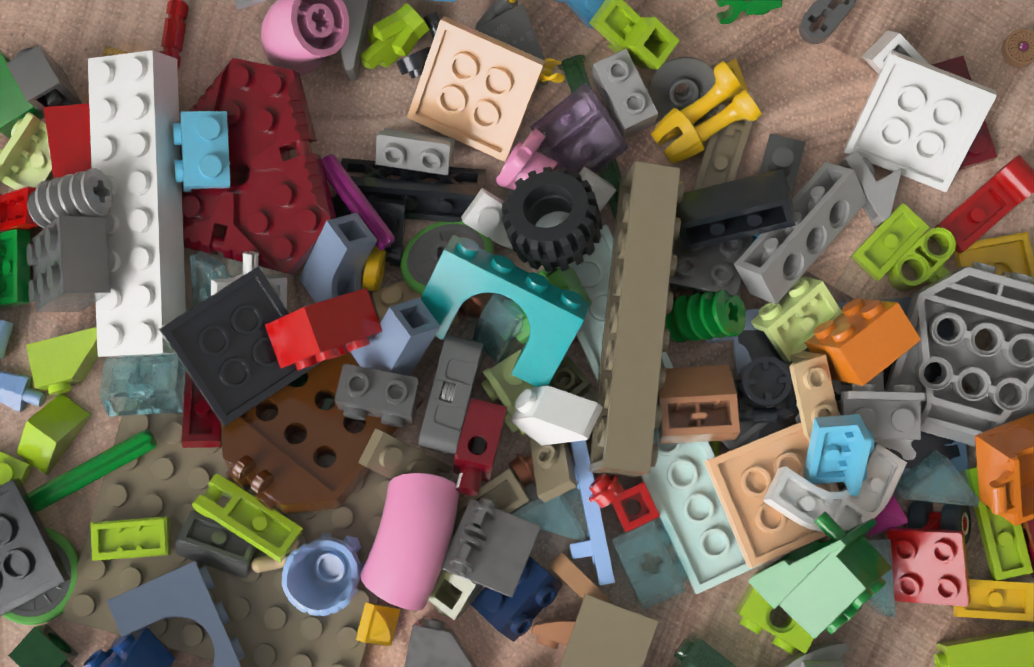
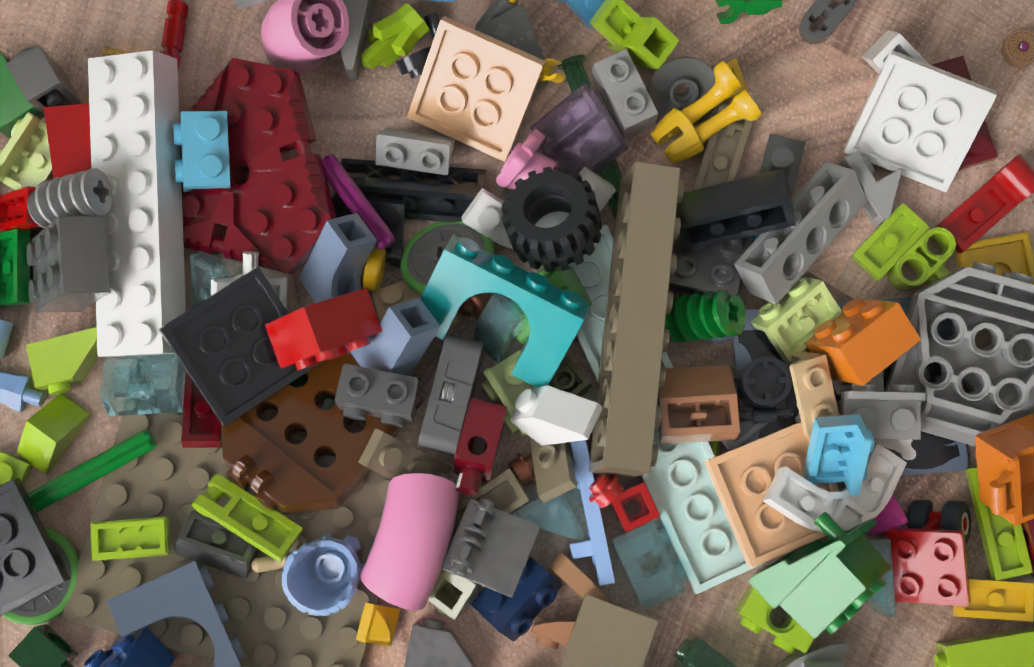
(936, 481): clear light blue slope -> none

